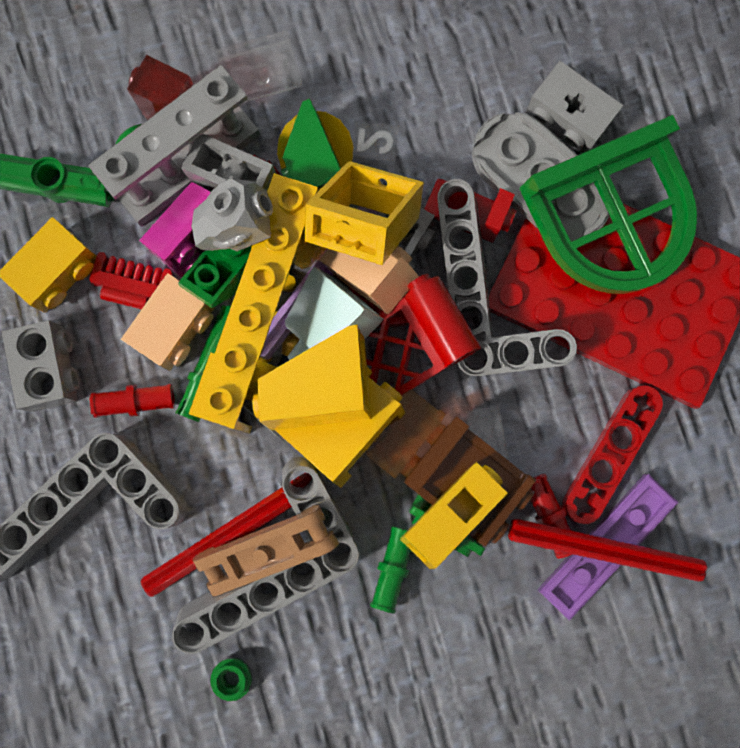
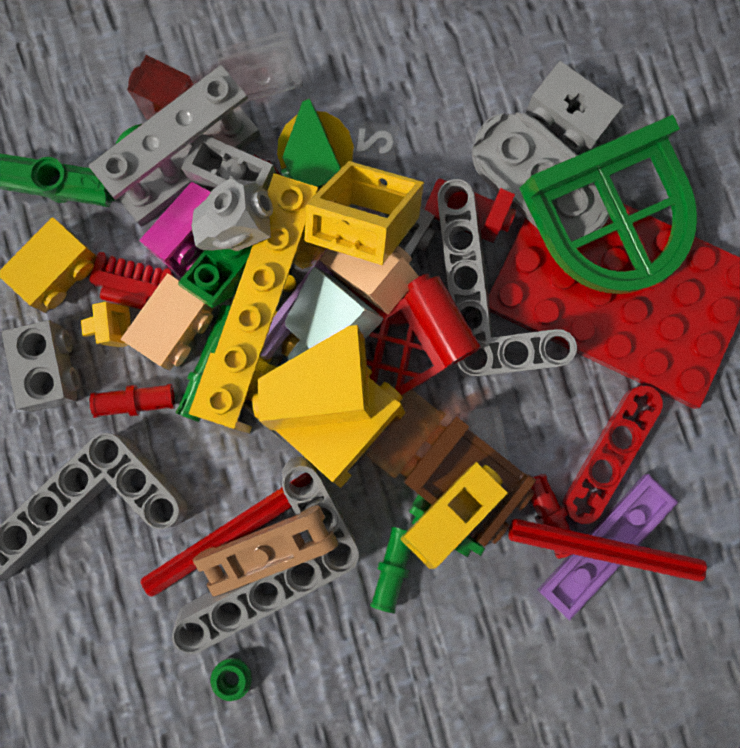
(107, 324): none -> yellow tile

